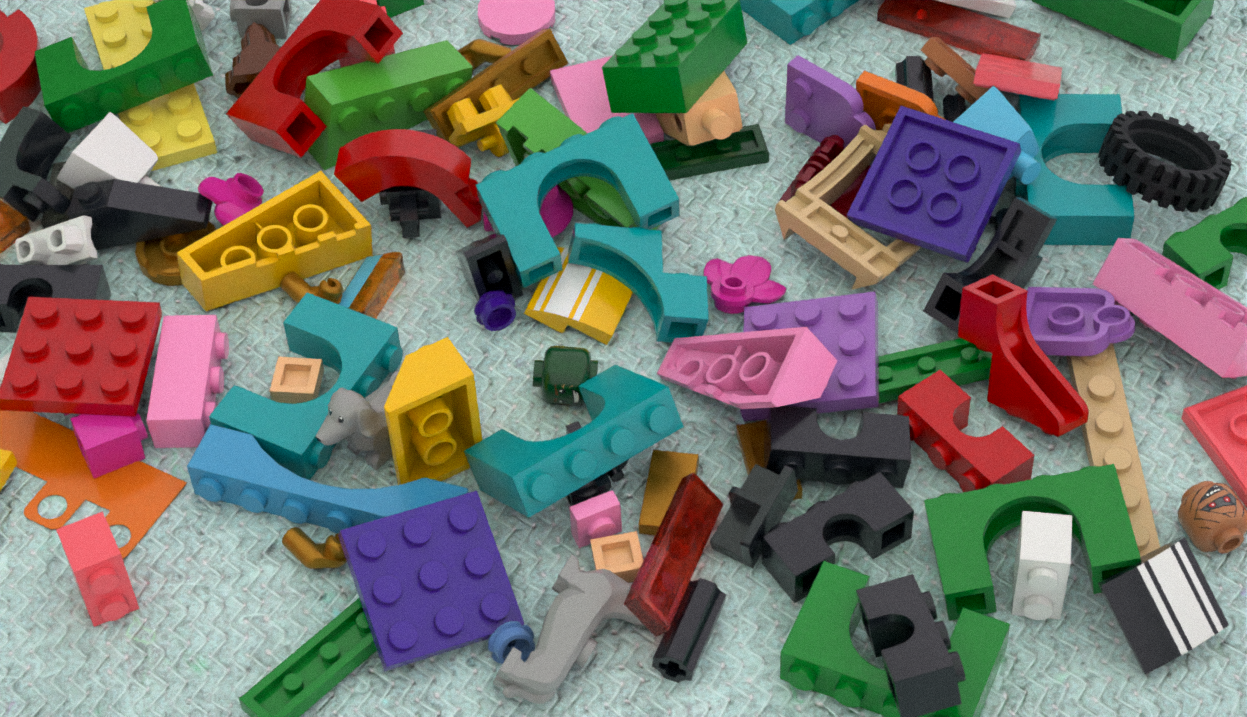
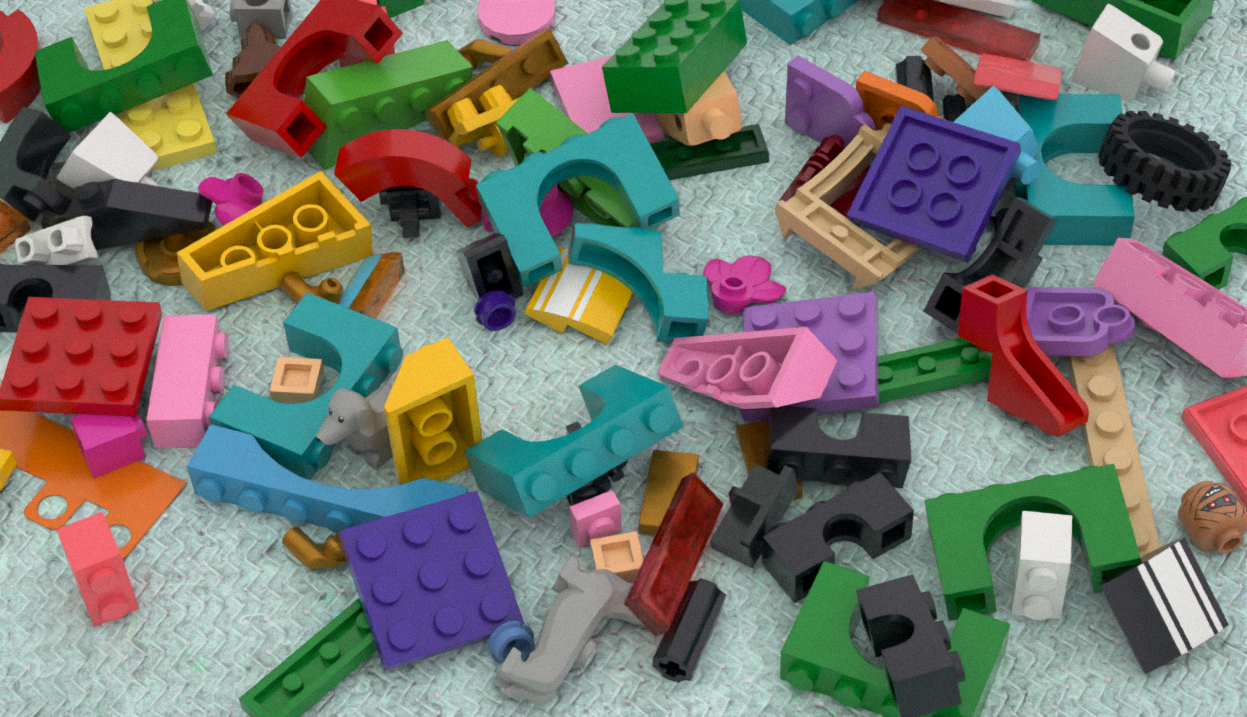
(562, 373): dark green head -> none
(936, 417): red arch -> none
(1121, 57): none -> white torso

